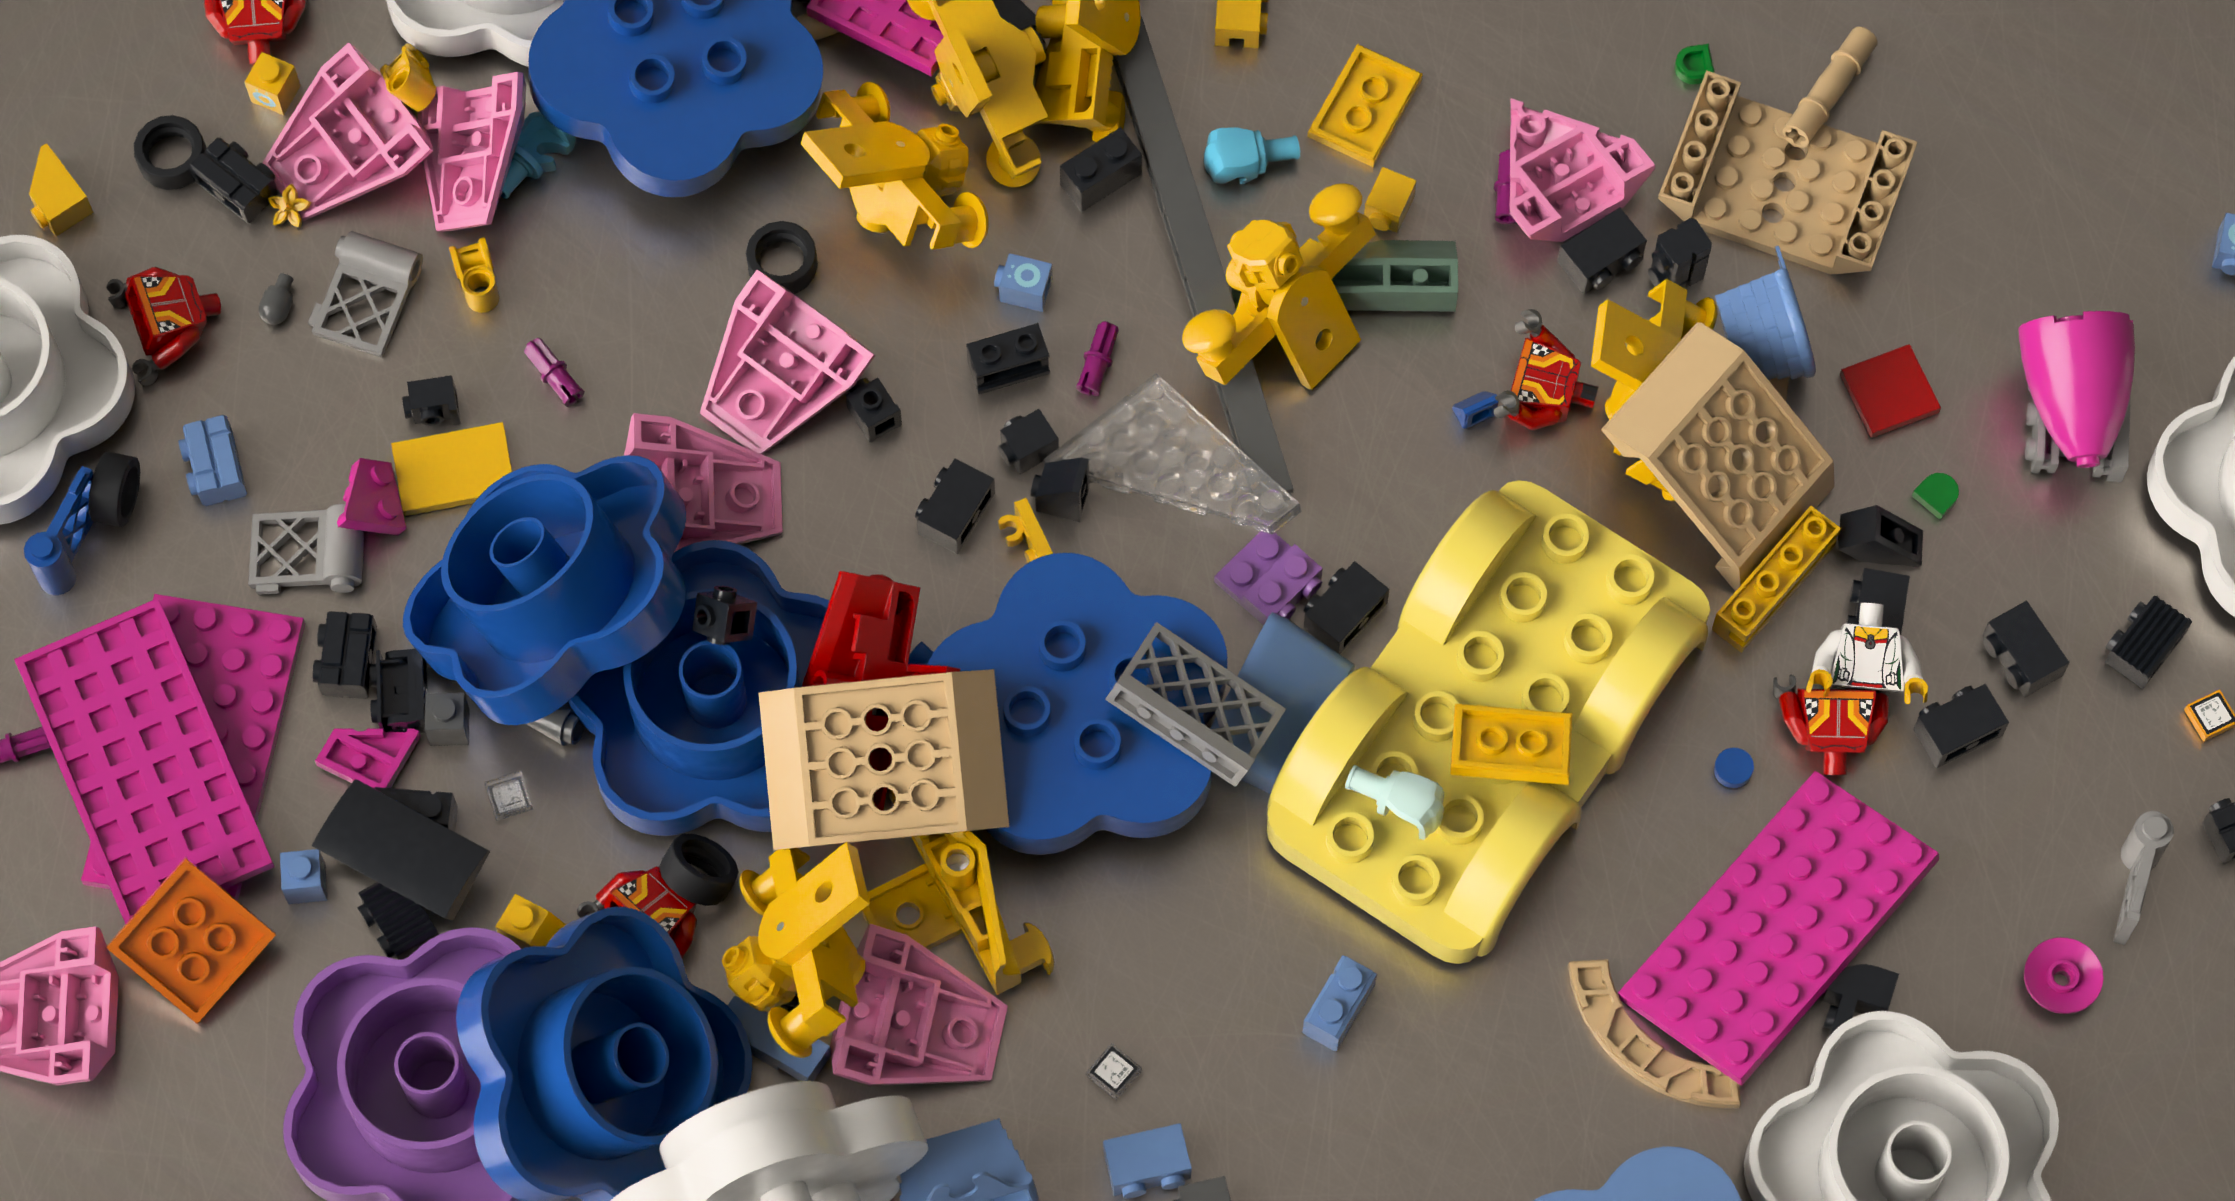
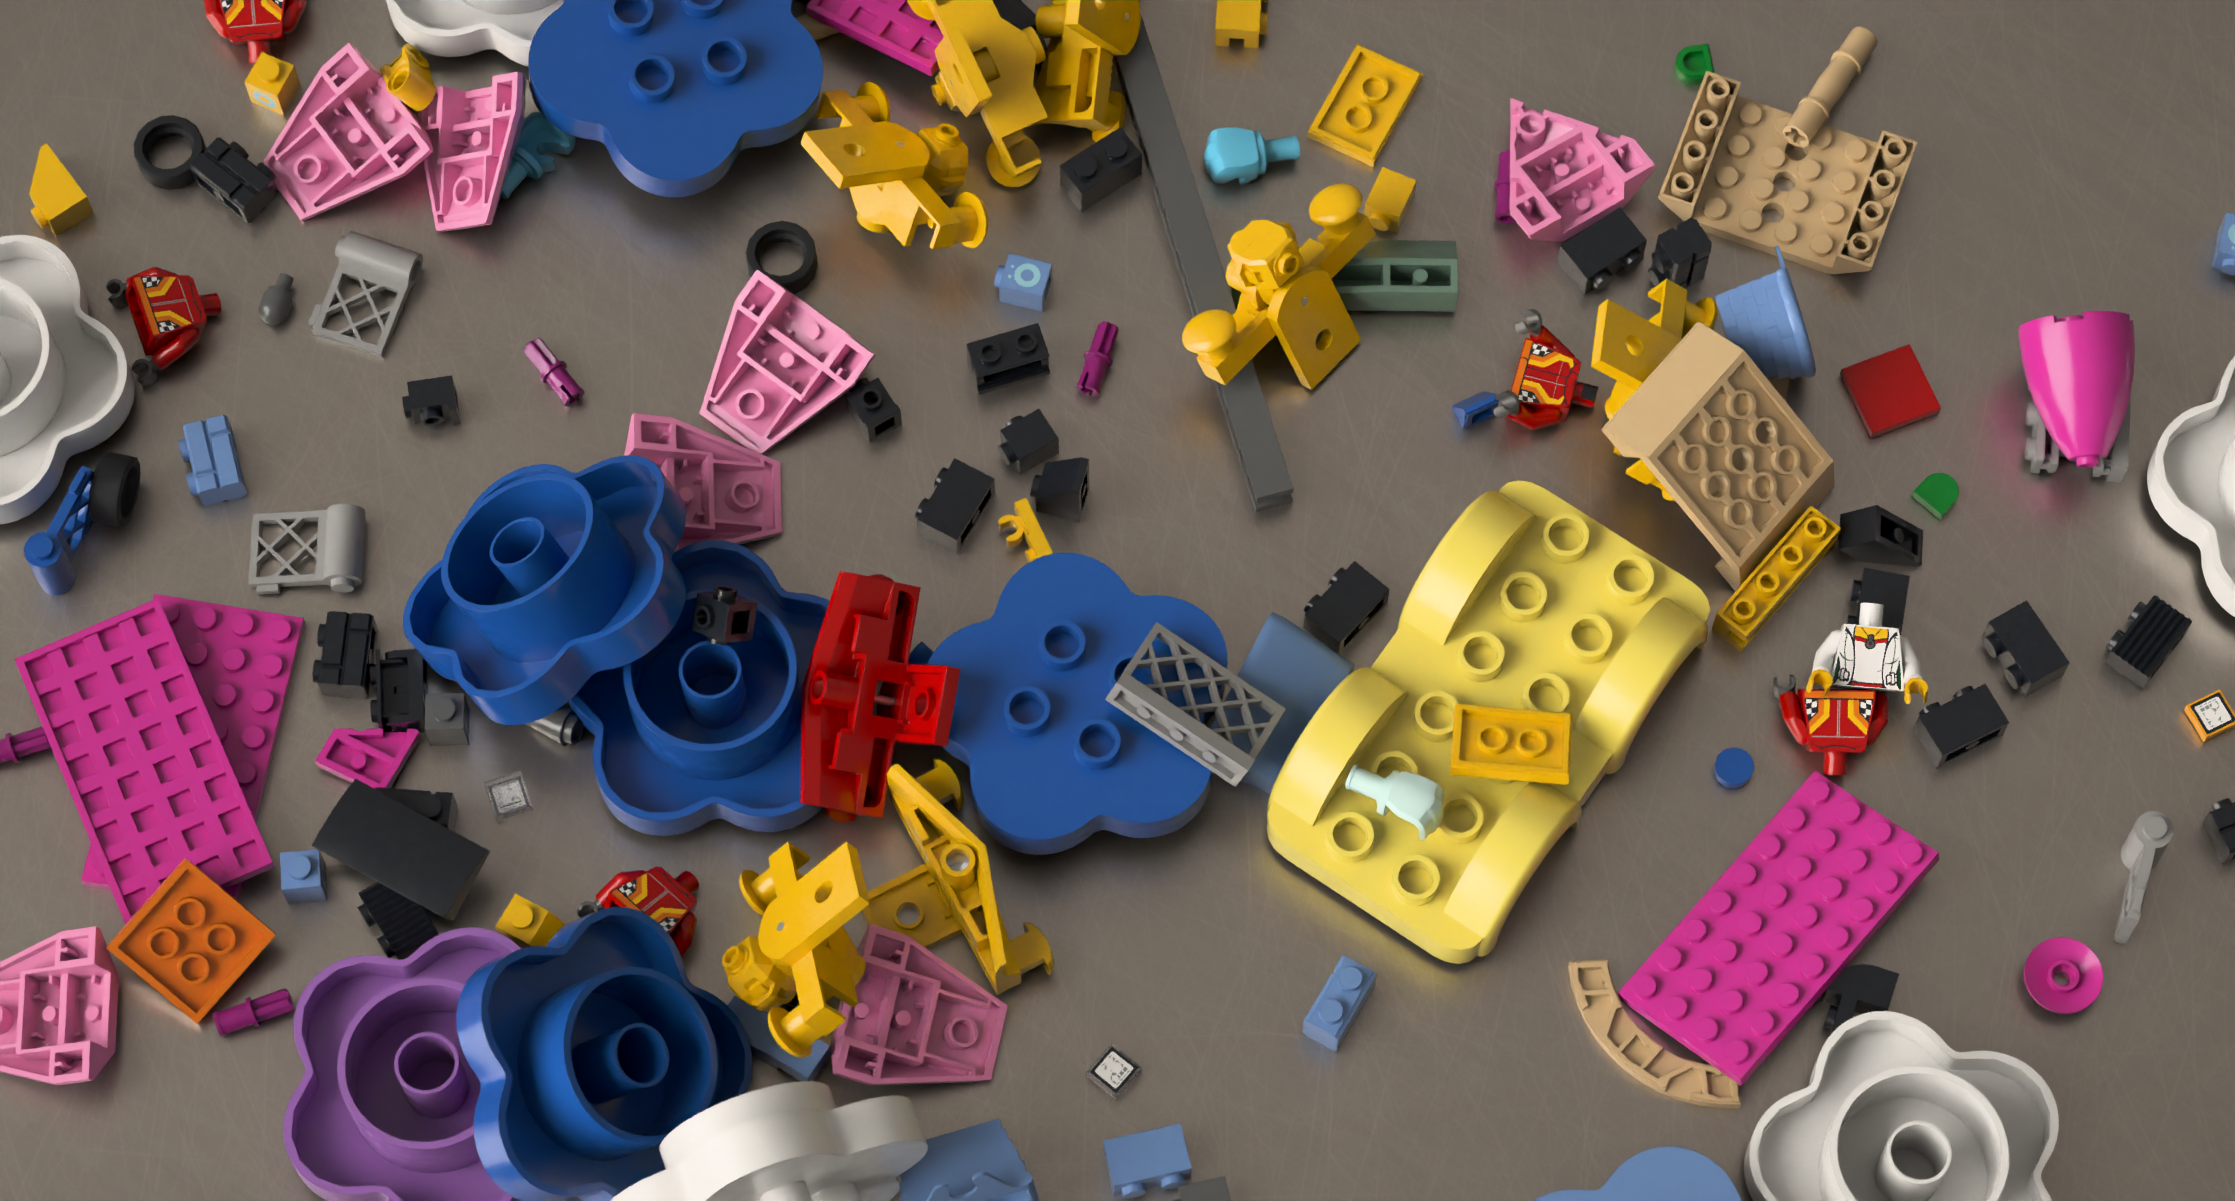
(253, 1011): none -> magenta axle
(289, 206): yellow plant -> none
(372, 499): dark pink wing -> none
(450, 467): yellow tile -> none
(475, 270): yellow piece -> none
(691, 883): black tyre -> none
(941, 749): tan slope -> none
(1172, 453): clear wing -> none
(1270, 577): medium lavender plate -> none

